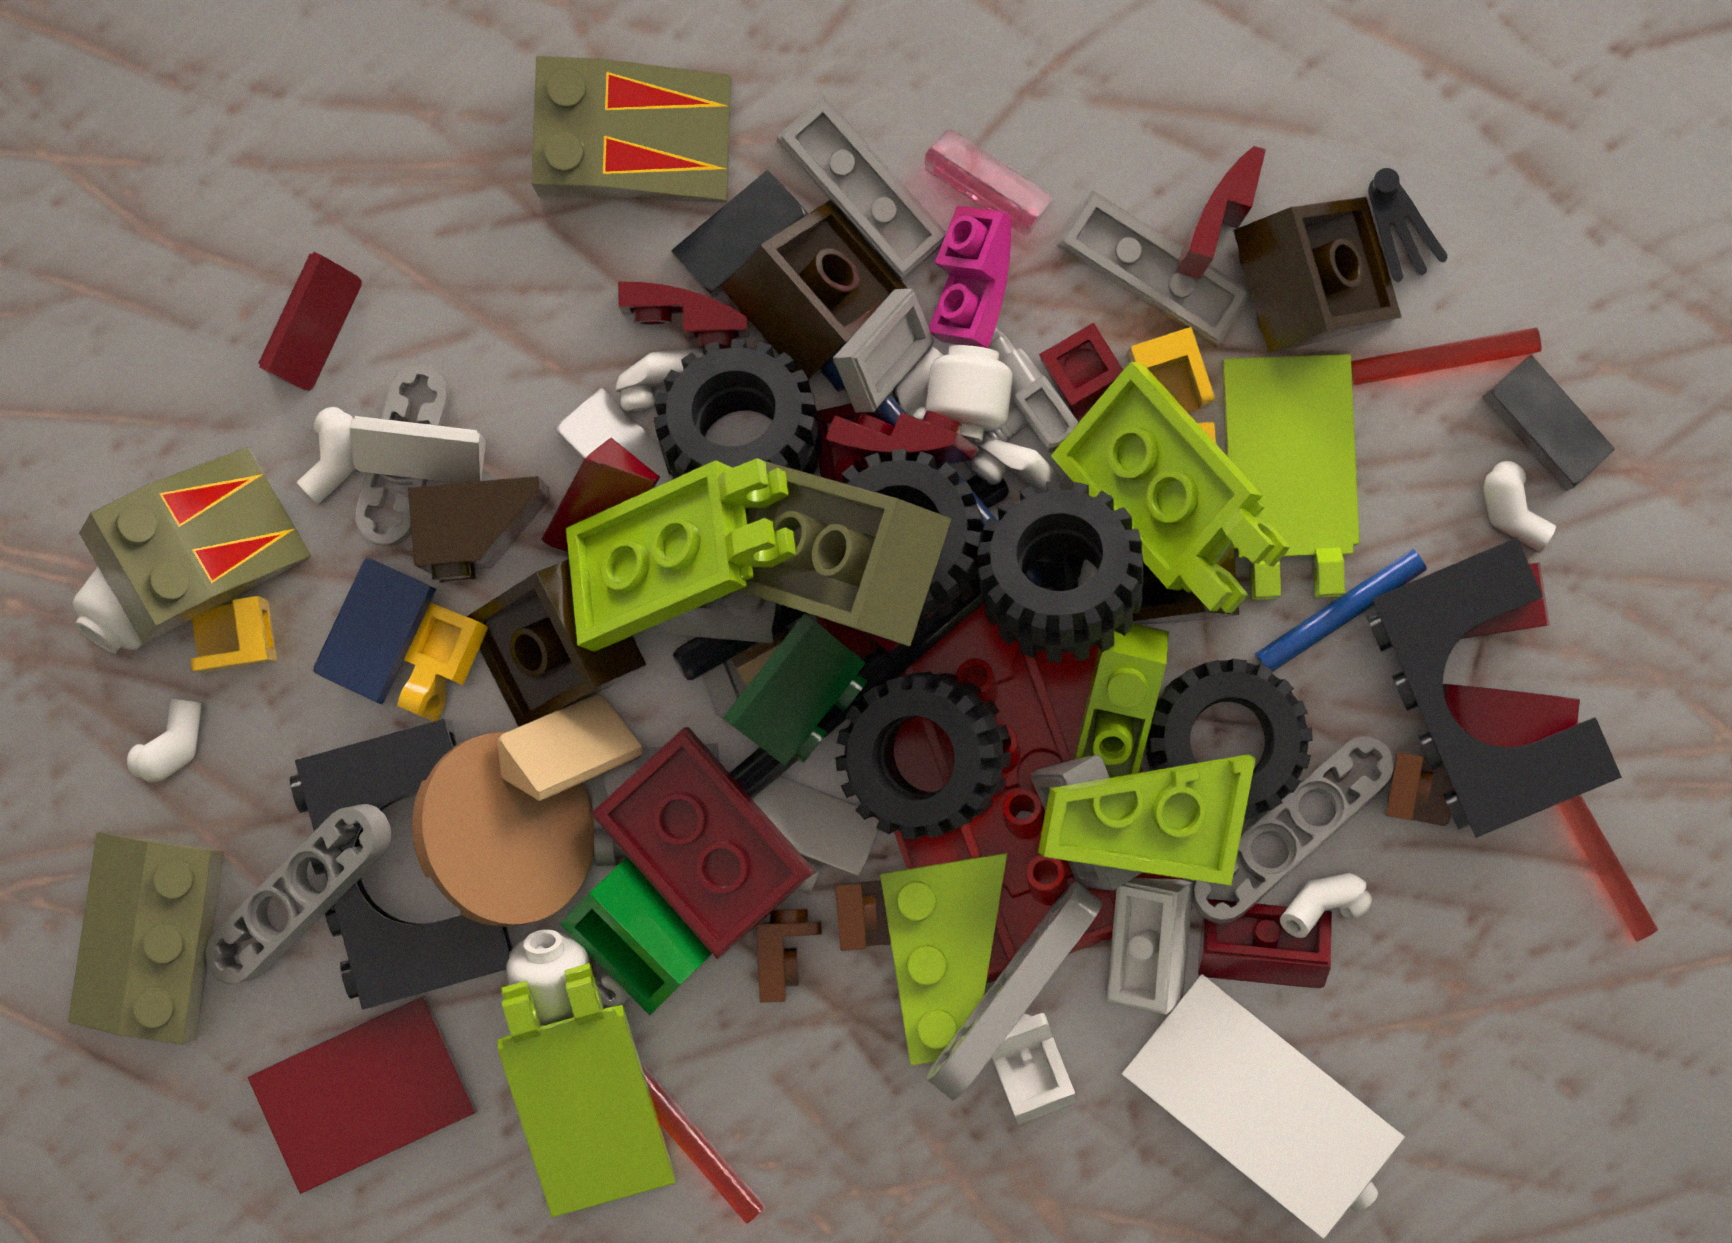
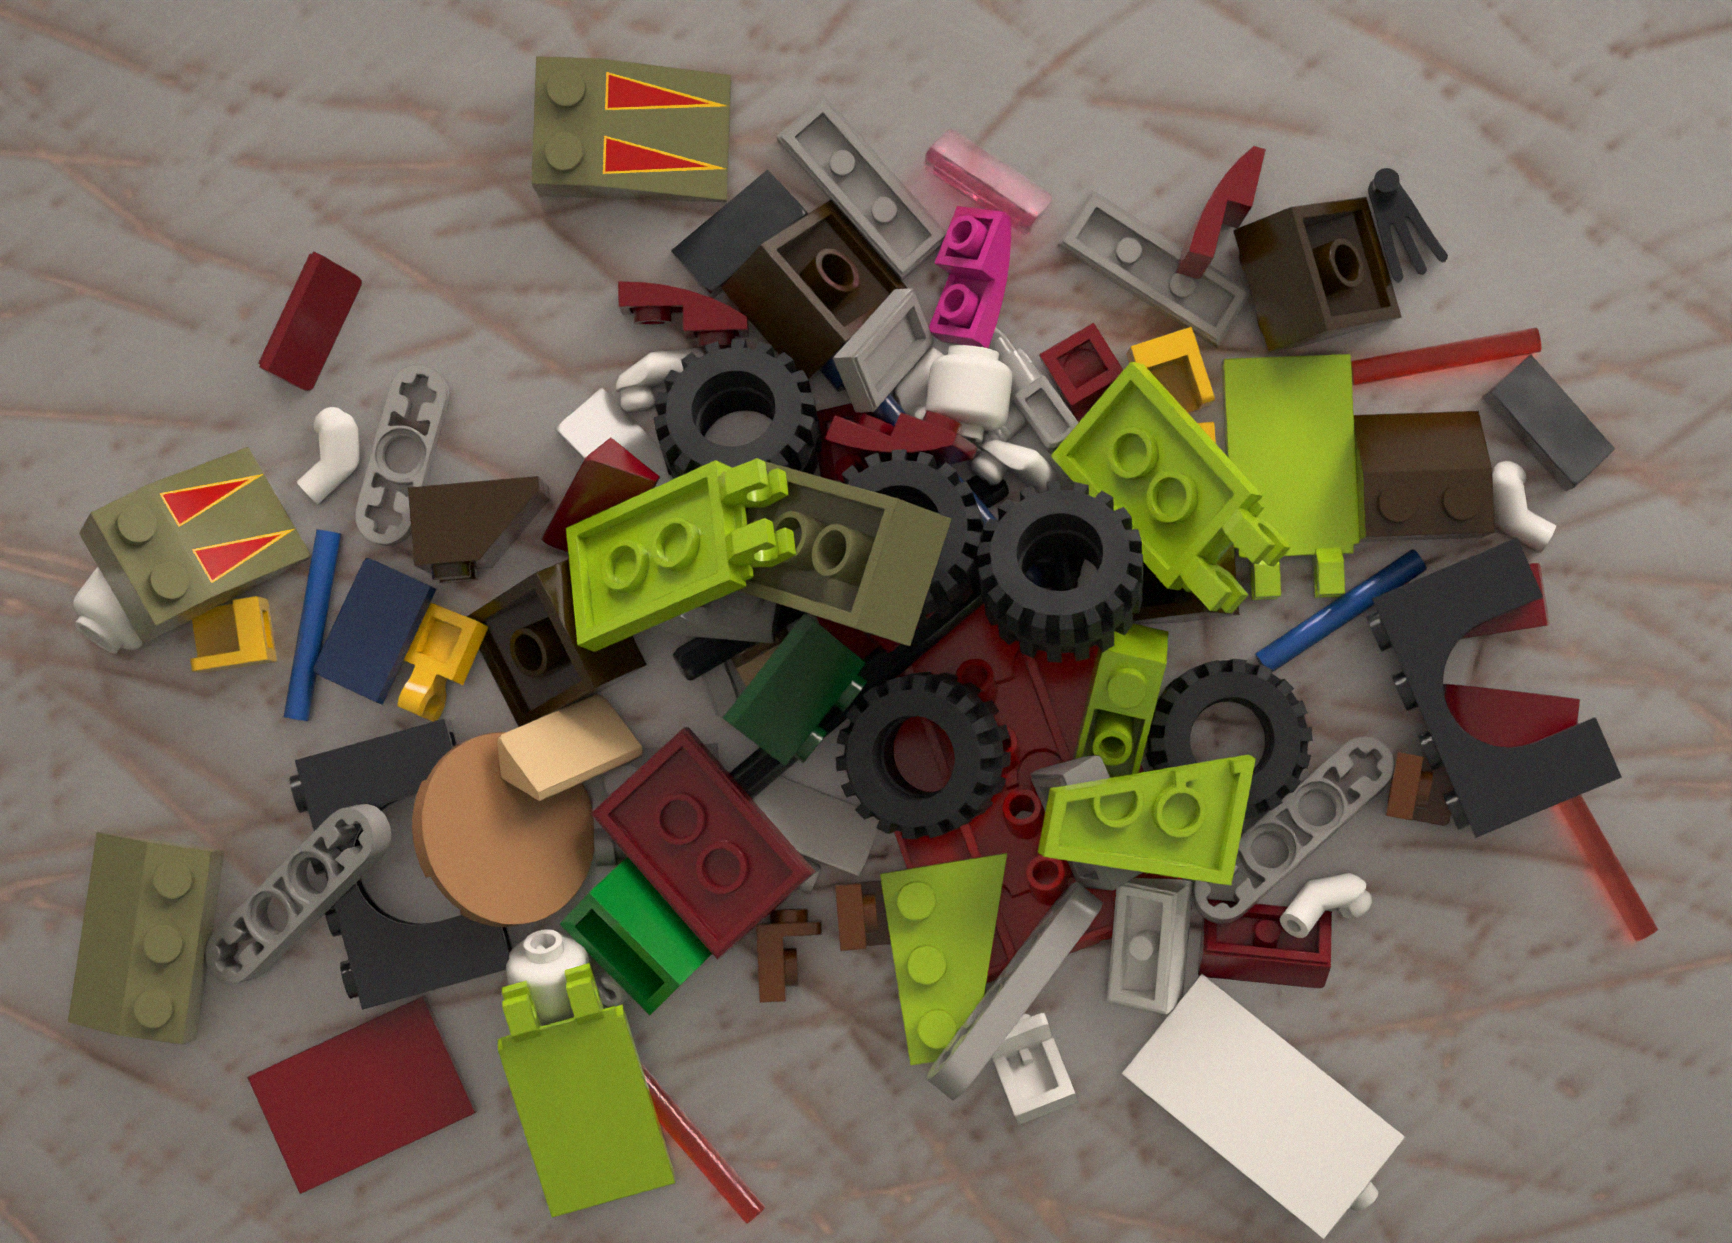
(171, 749): white arm -> none
(312, 624): none -> blue bar
(417, 450): white slope -> none
(1423, 476): none -> dark brown slope

